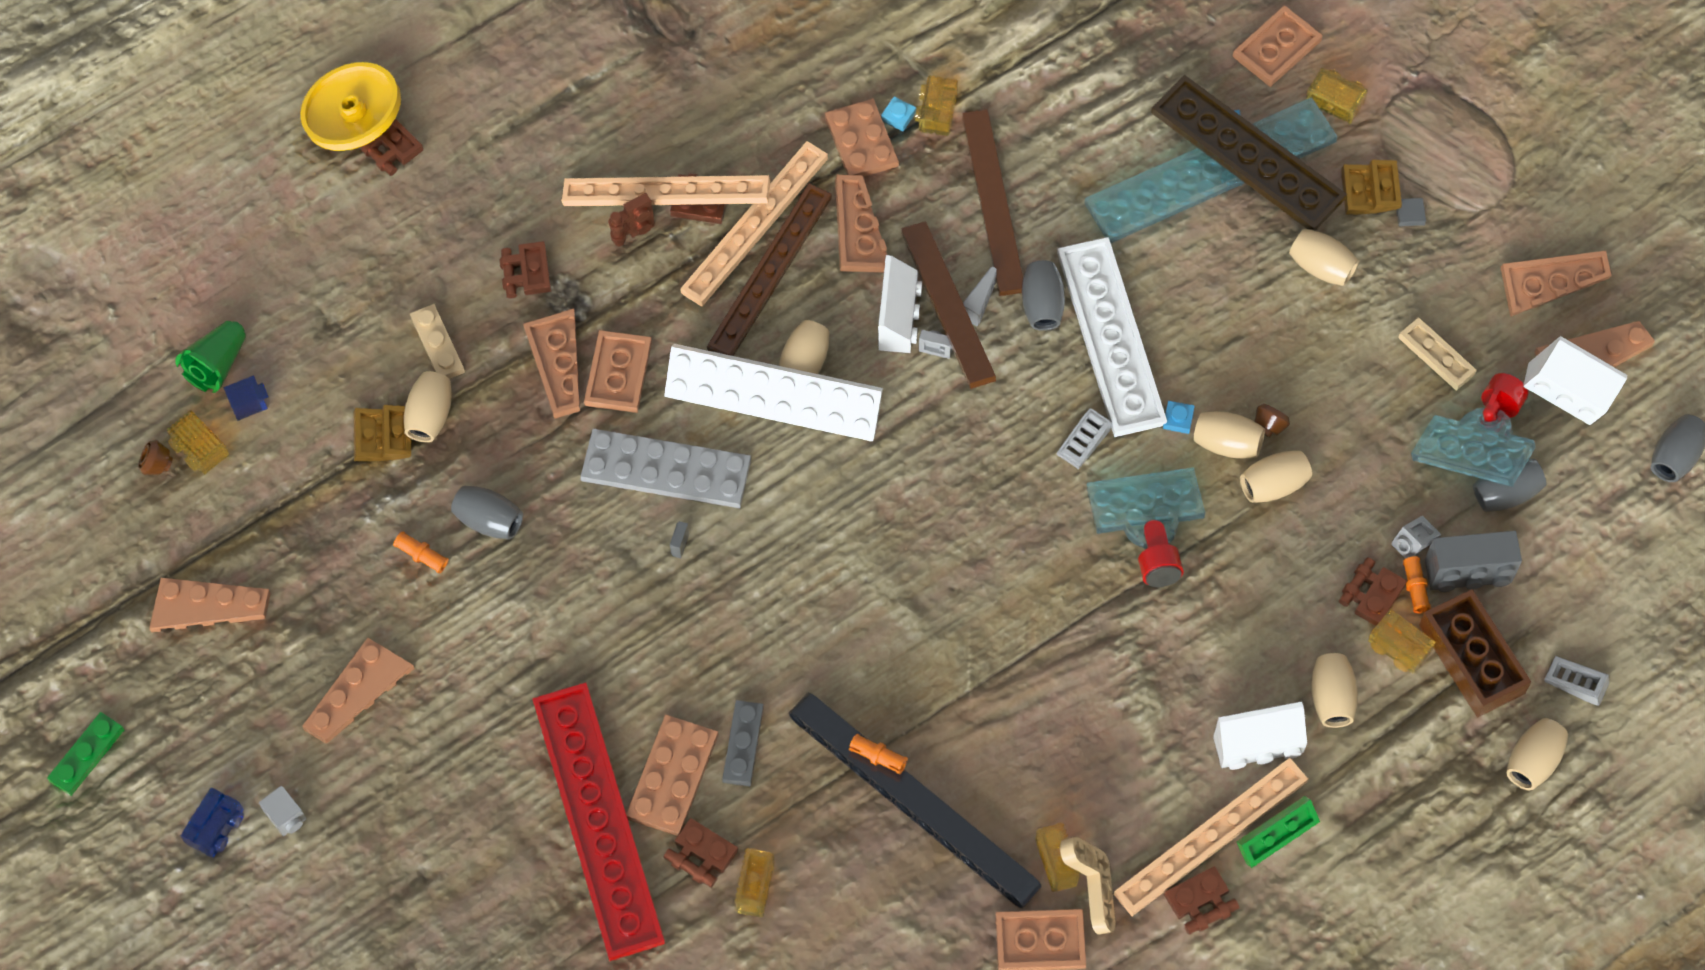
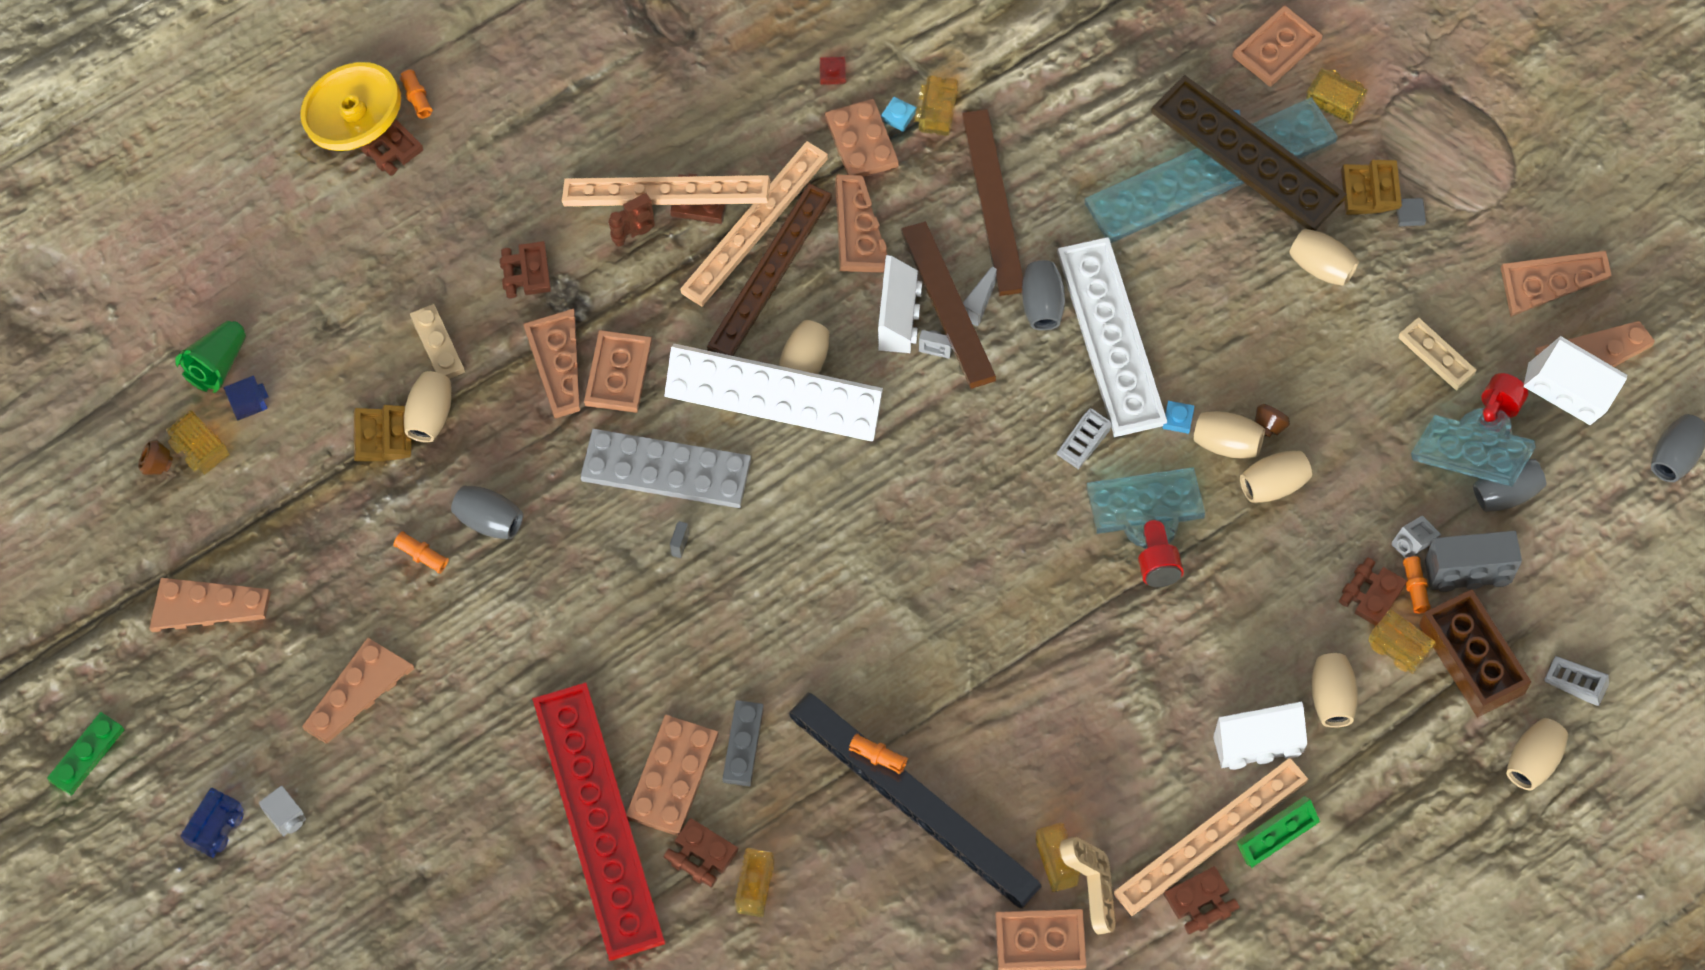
(416, 94): none -> orange pin
(832, 70): none -> clear red plate

